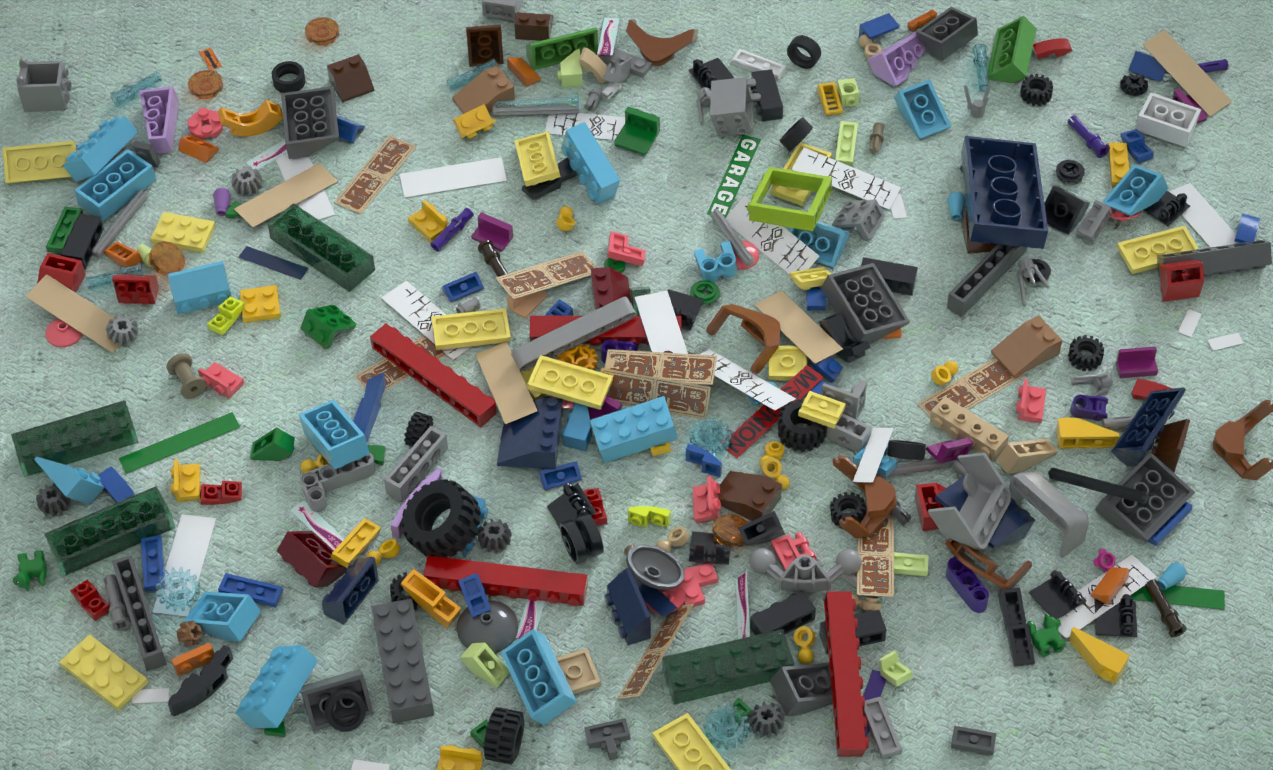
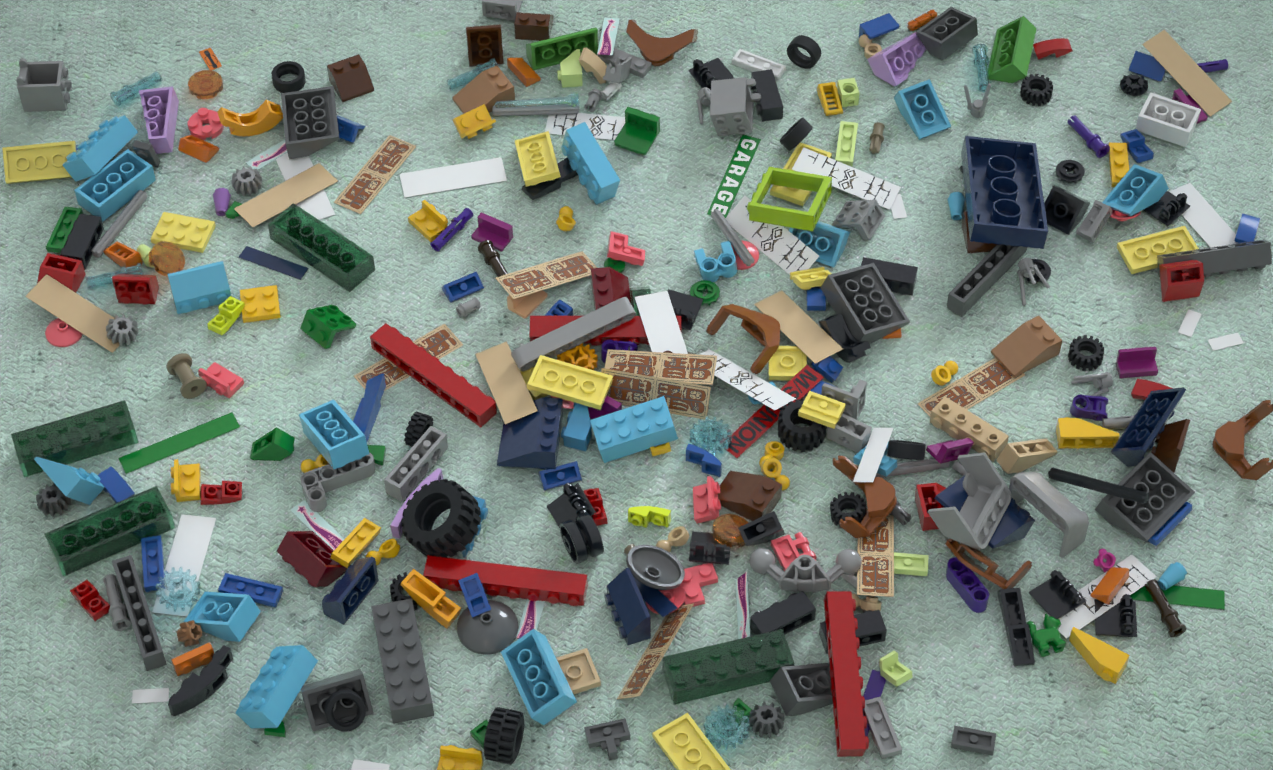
(31, 568): green animal -> none
(104, 672): light yellow plate -> none
(322, 31): clear orange tile -> none
(418, 311): white sticker -> none
(470, 329): light yellow plate -> none
(485, 663): yellowish green slope -> none
(494, 535): dark grey gear -> none
(805, 655): yellow plate -> none
(1031, 403): coral bracket -> none

